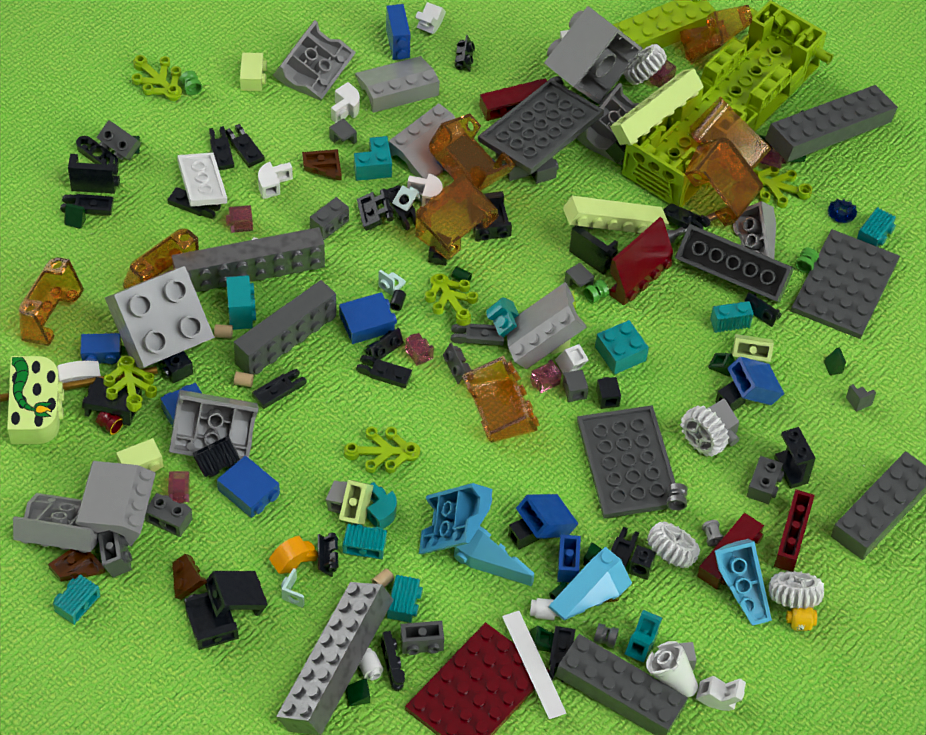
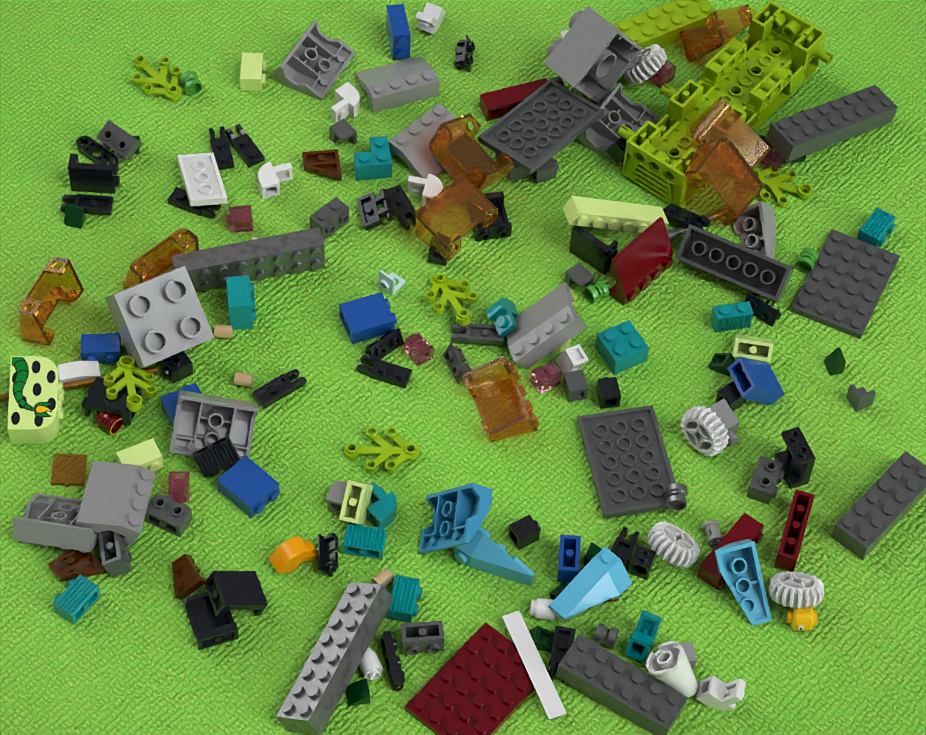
(69, 469): none -> clear orange piece
(285, 328): dark grey brick -> none
(286, 586): light aqua bracket -> none
(397, 300): black hinge -> none
(411, 192): light aqua bracket -> none
(461, 274): dark green hinge -> none
(546, 515): blue brick -> none
(656, 107): yellowish green brick -> none
(839, 215): clear blue gear -> none

